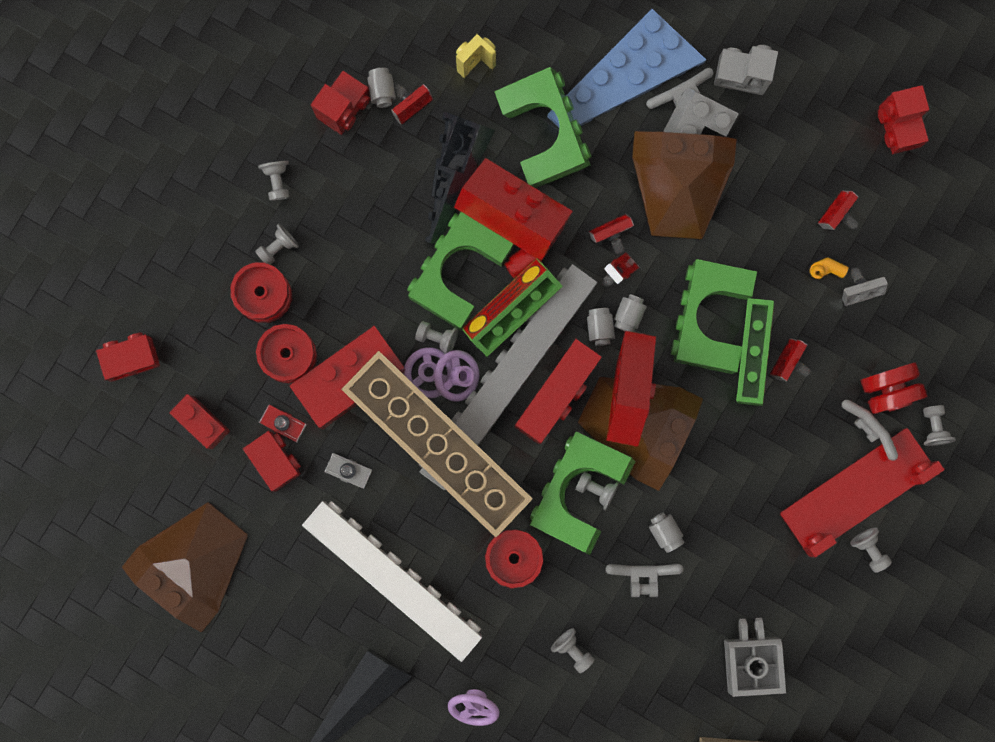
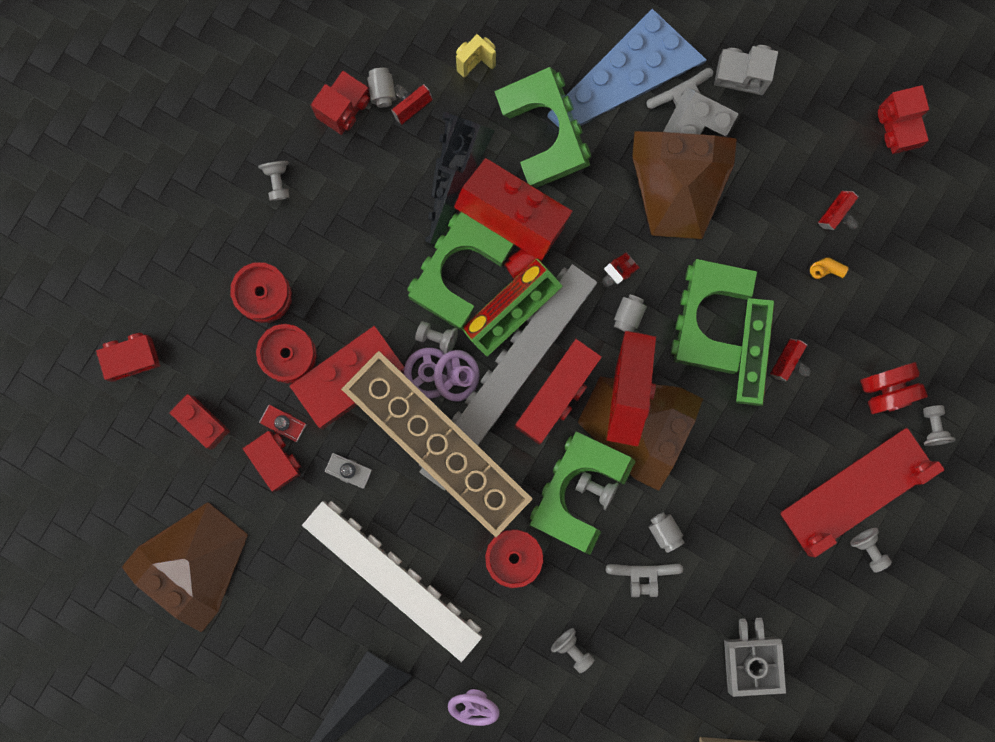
(284, 239): light grey piece -> none
(600, 326): light grey brick -> none
(612, 230): red piece -> none
(863, 288): light grey piece -> none
(871, 427): light grey piece -> none

